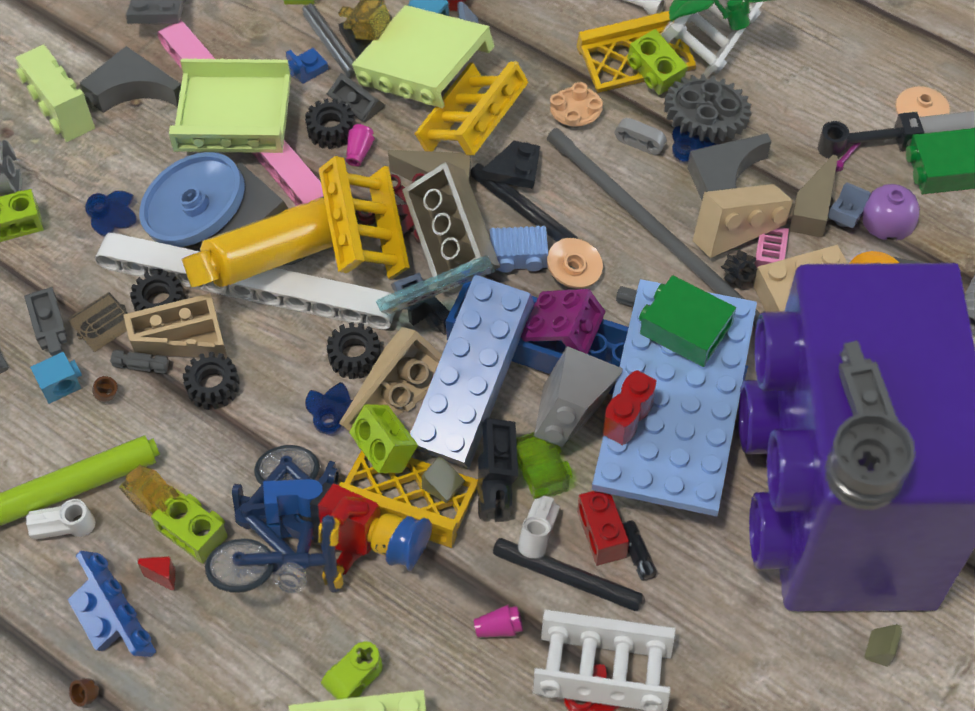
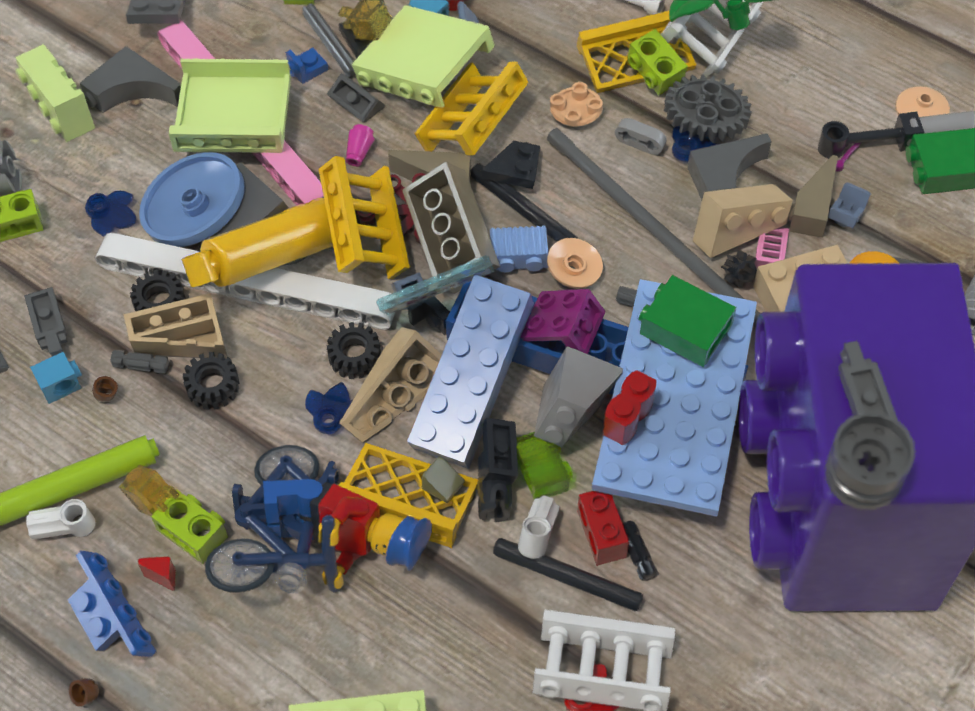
(99, 322): clear smoke piece -> none
(325, 112): black tyre -> none
(349, 675): lime piece -> none
(383, 438): lime brick -> none
(499, 623): dark pink cone -> none
(883, 644): olive slope -> none
(891, 212): medium lavender cylinder -> none

